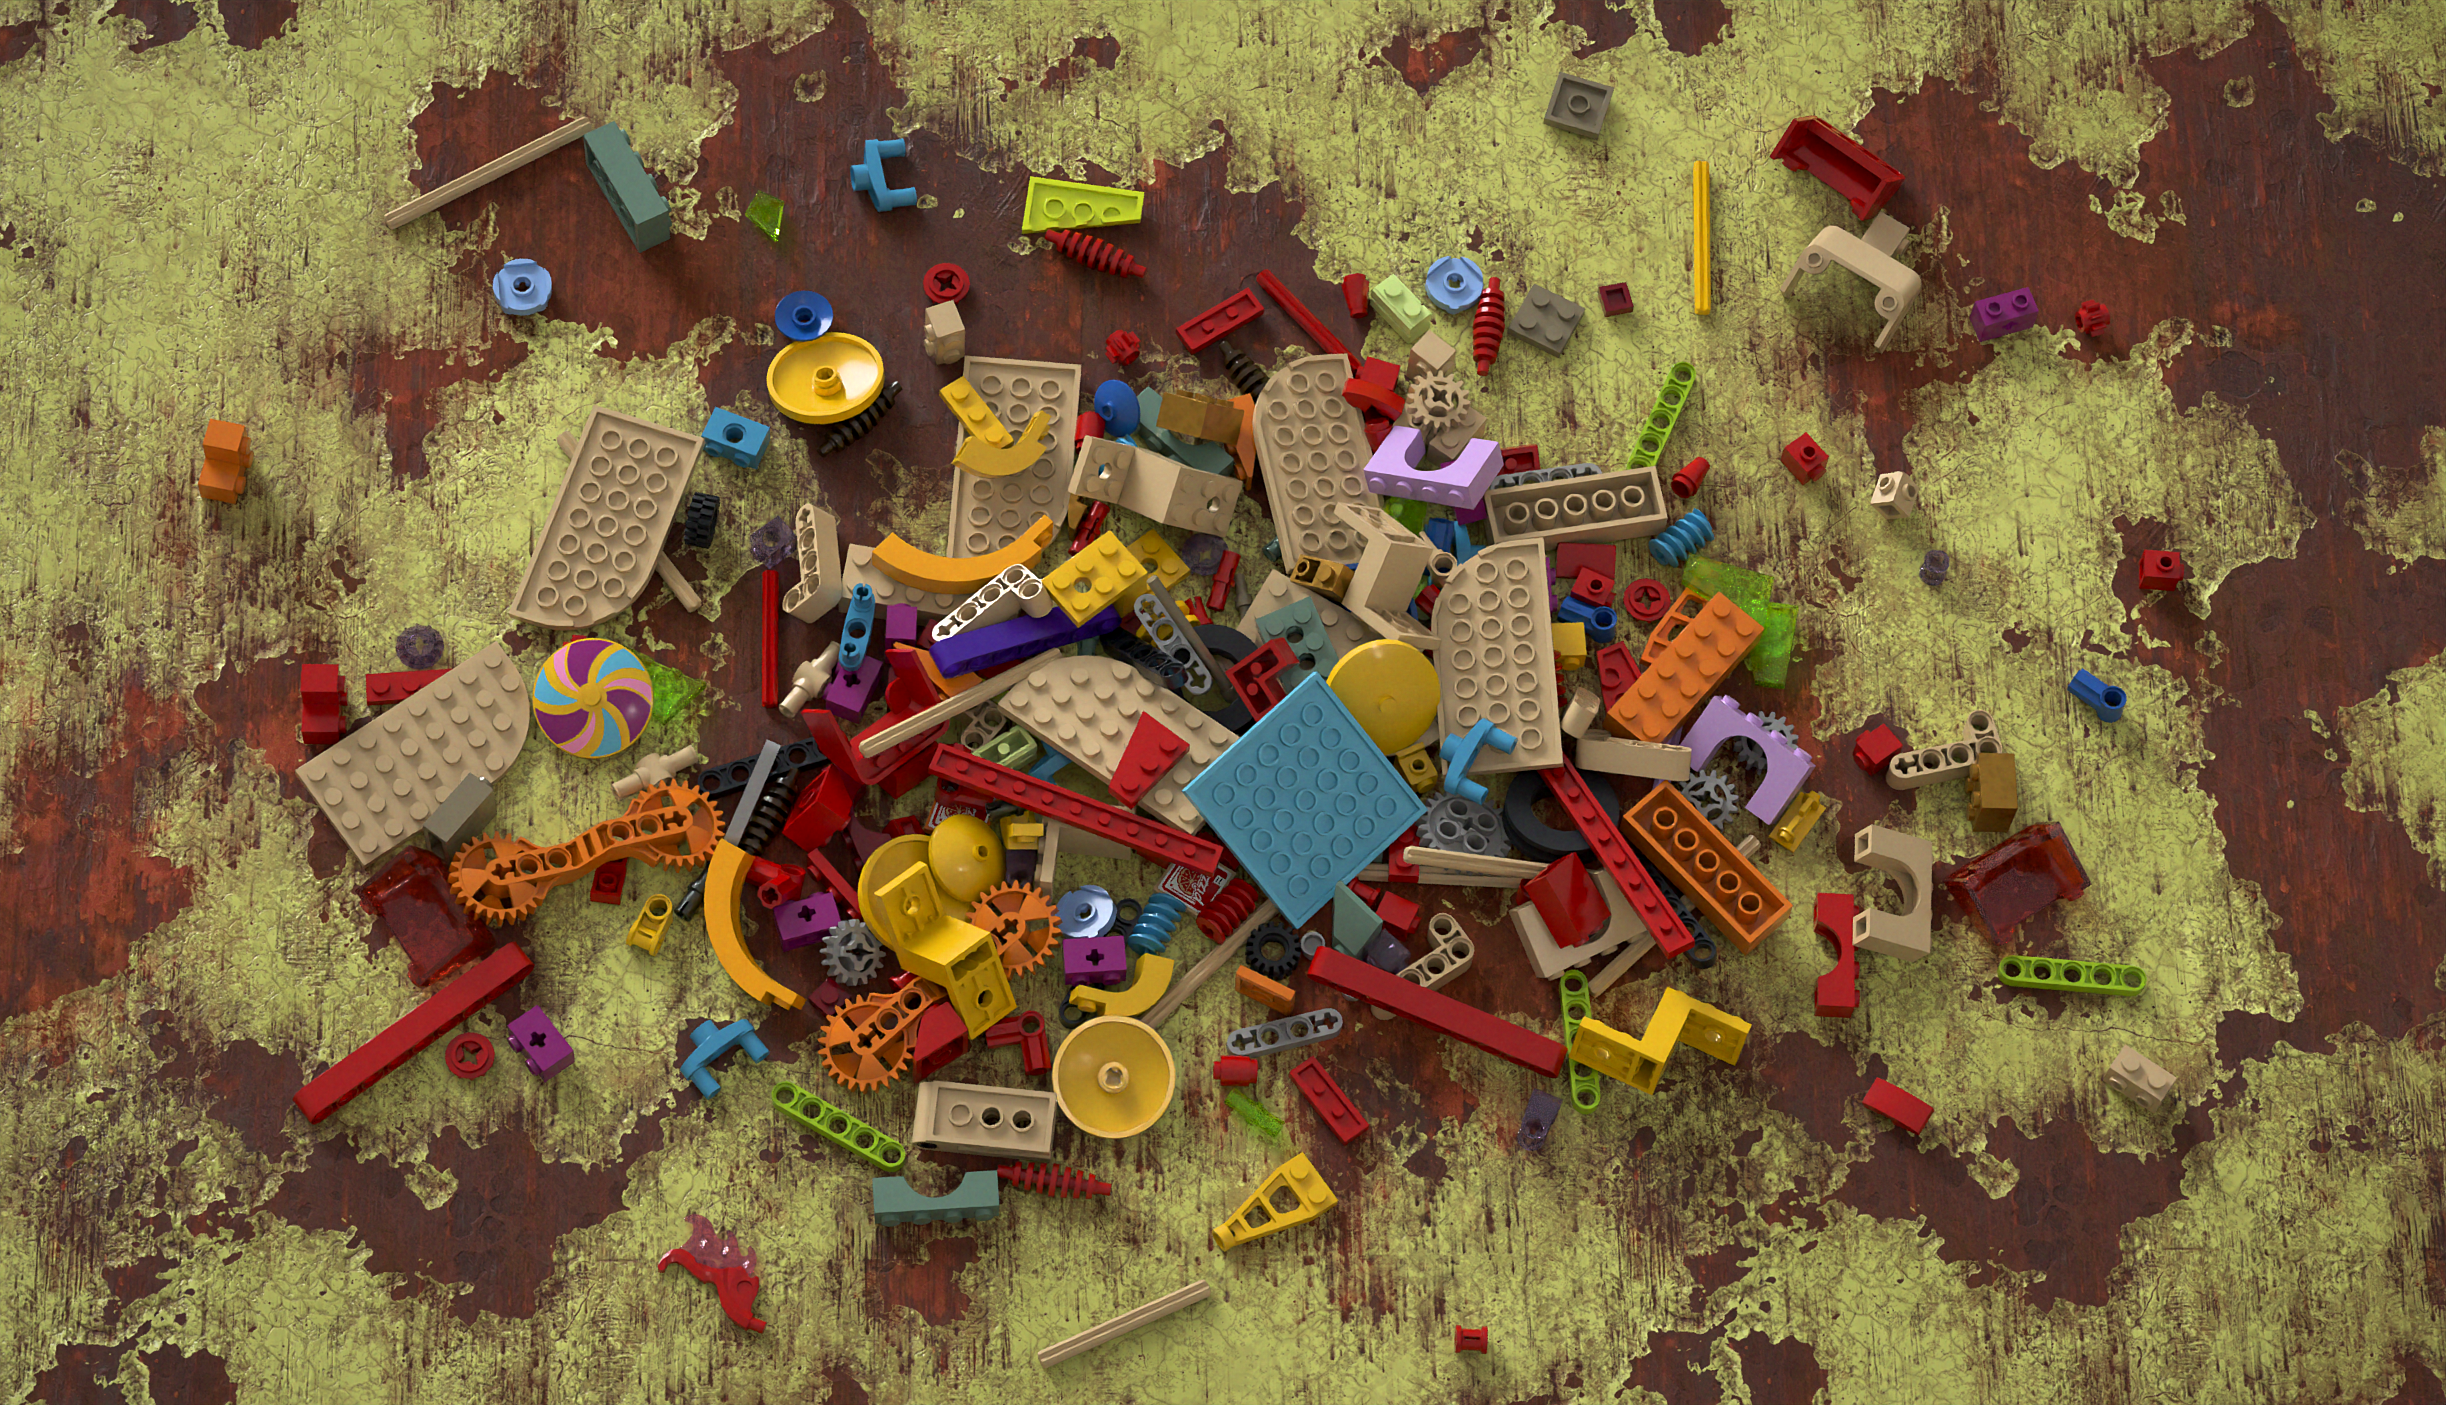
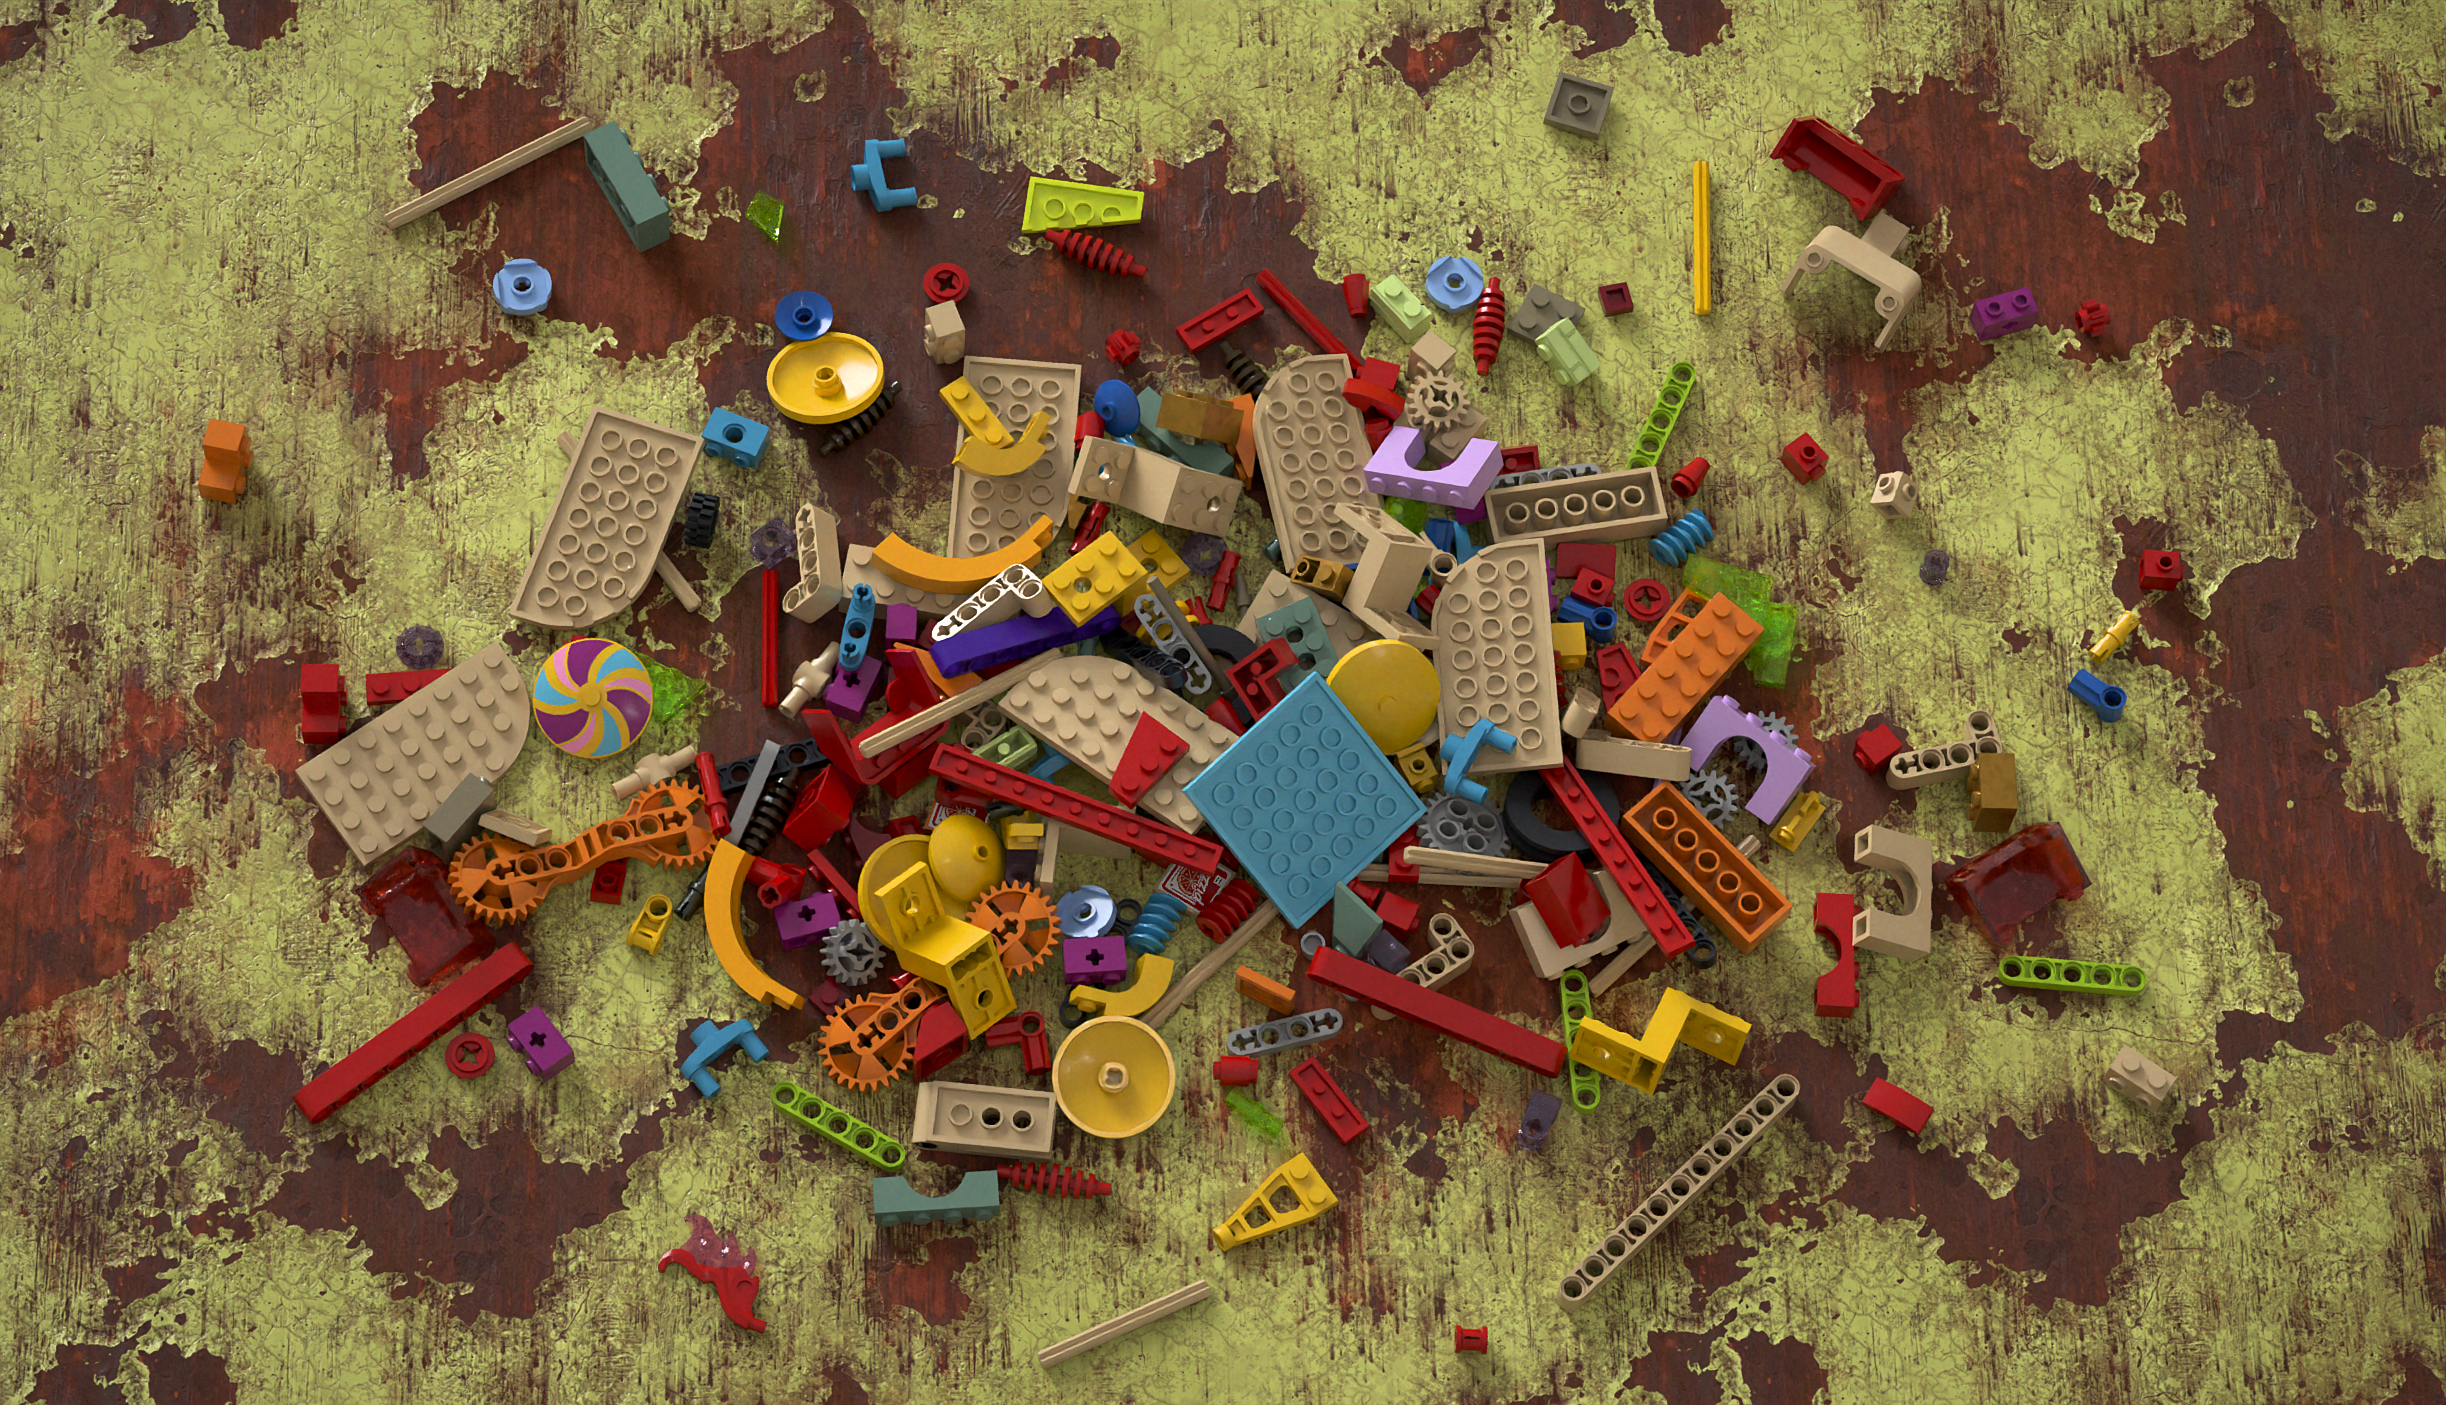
(516, 827): none -> tan tile
(716, 804): none -> red pin
(1224, 714): none -> red cone
(1273, 934): black tyre -> none
(1567, 353): none -> yellowish green brick
(1669, 1202): none -> tan beam
(2113, 637): none -> yellow pin

